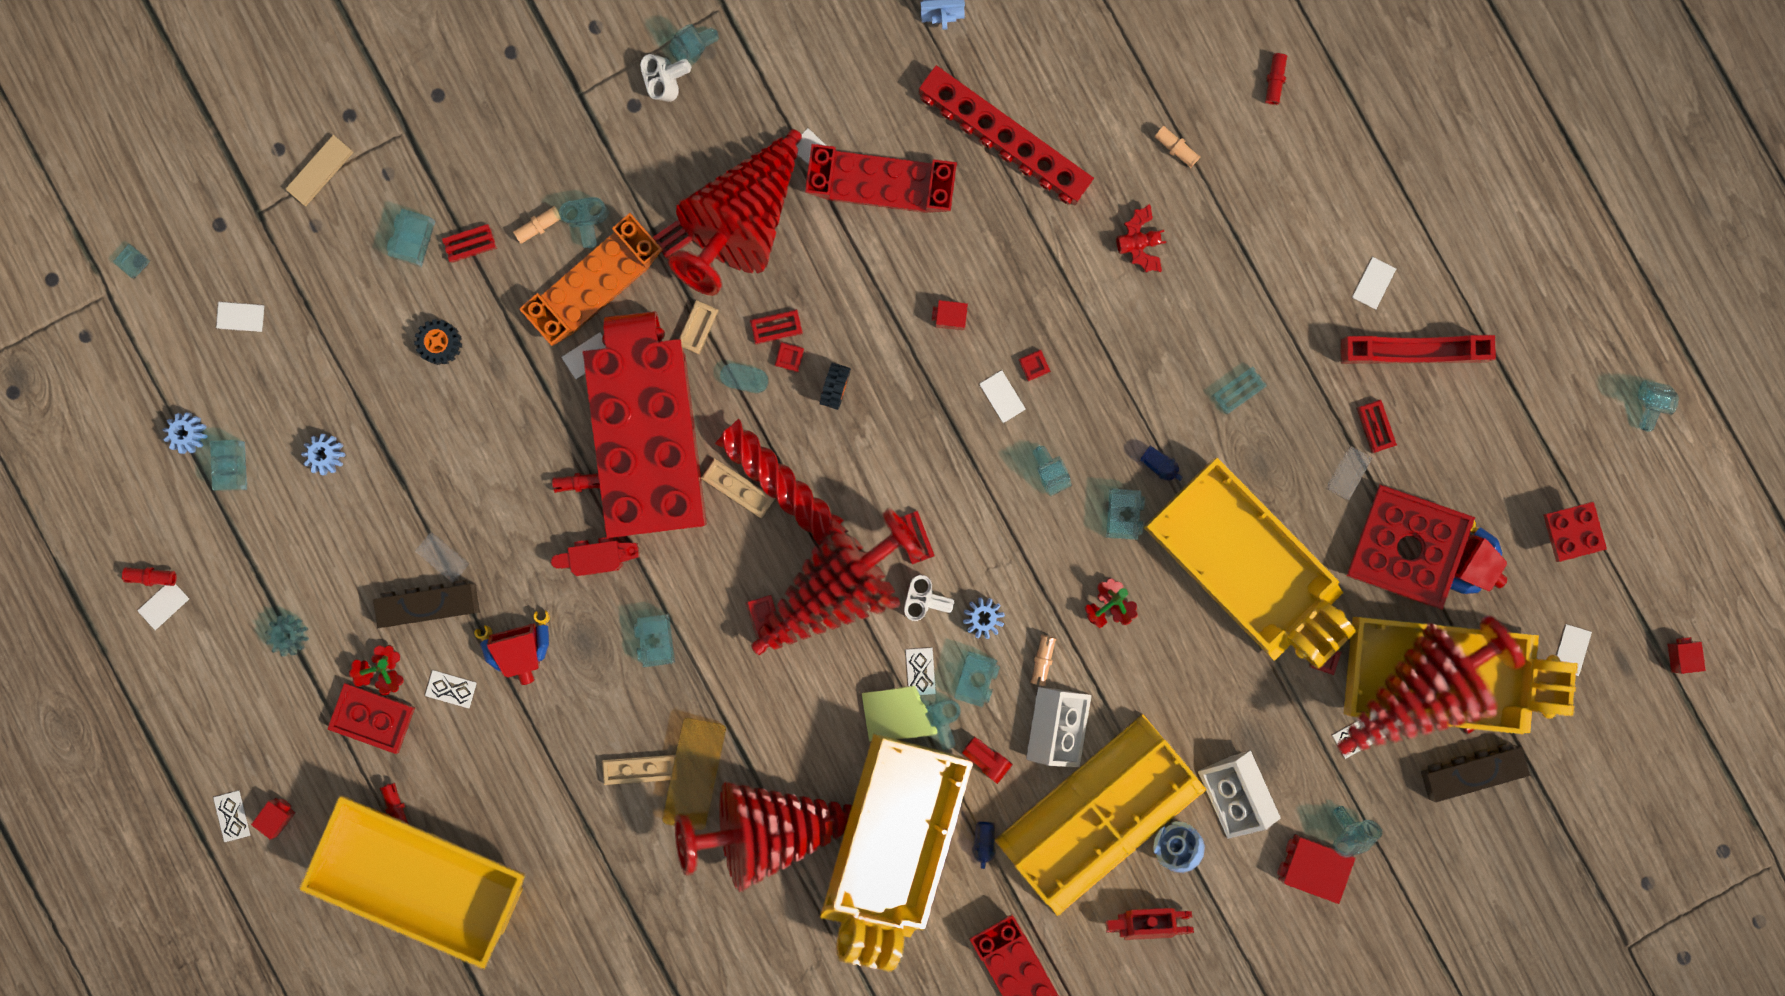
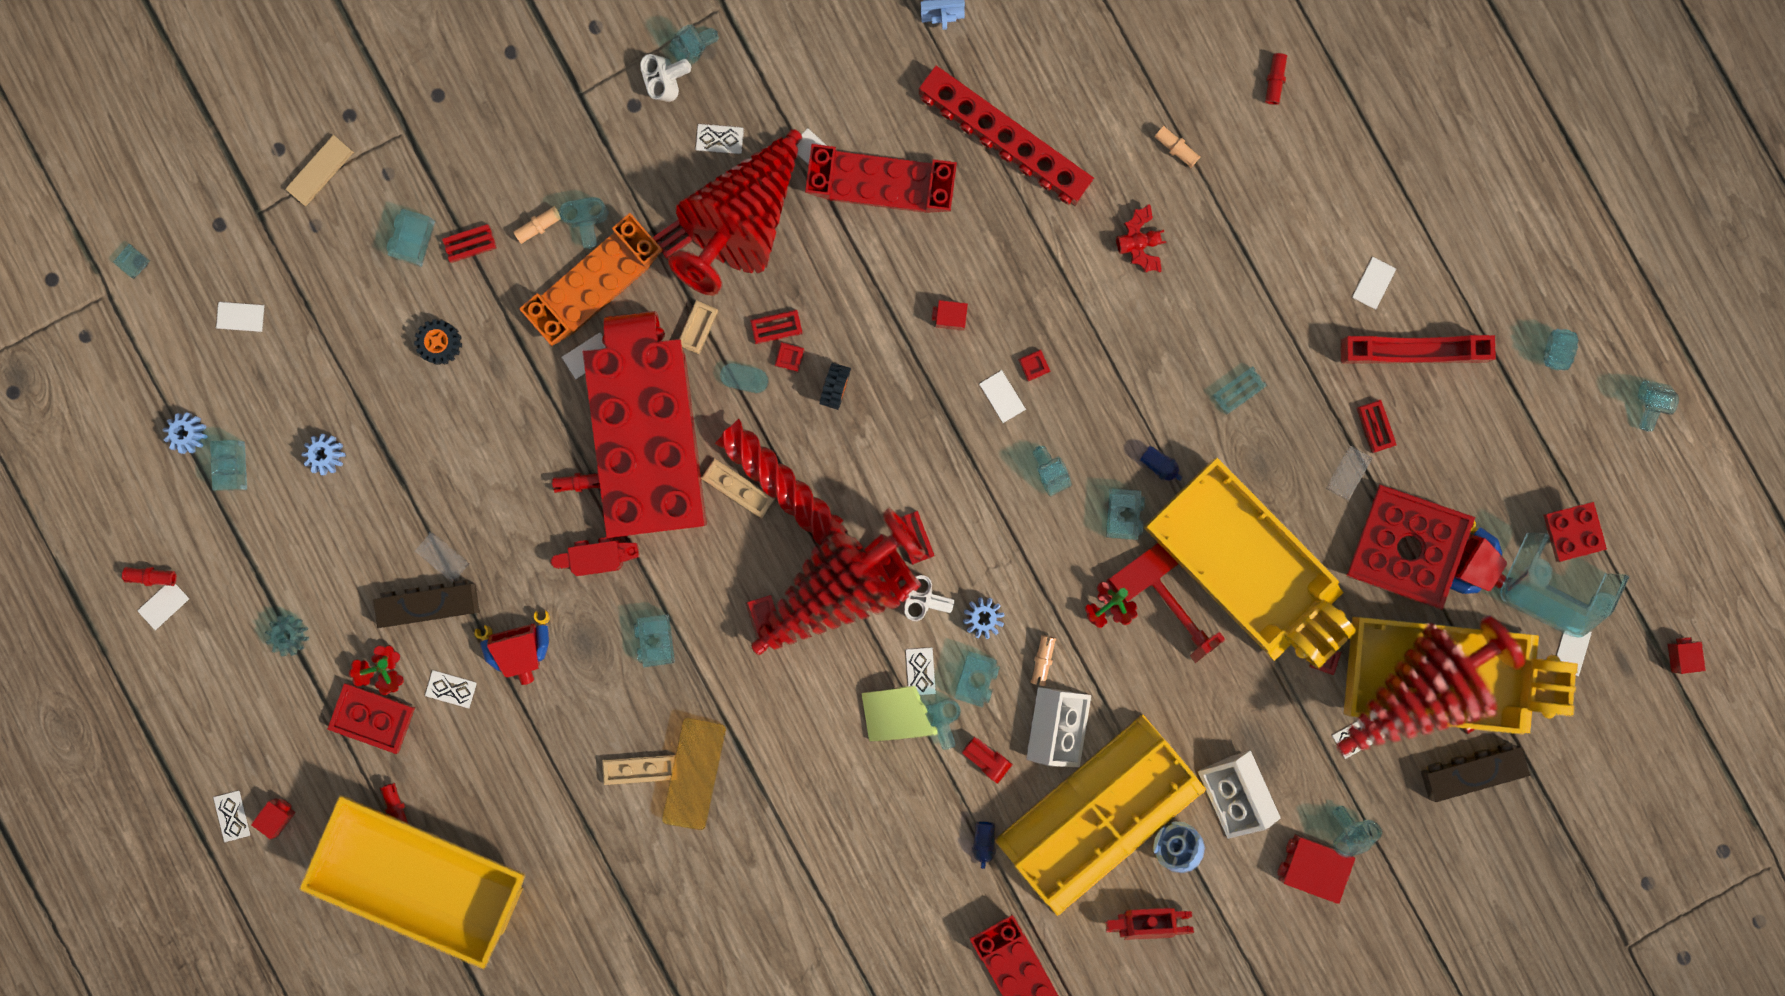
(719, 138): none -> white sticker
(761, 832): red plant -> none
(893, 849): plate -> none
(894, 570): none -> red plate
(1146, 572): none -> red piece
(1529, 592): none -> clear light blue windscreen
(1561, 349): none -> clear light blue gear

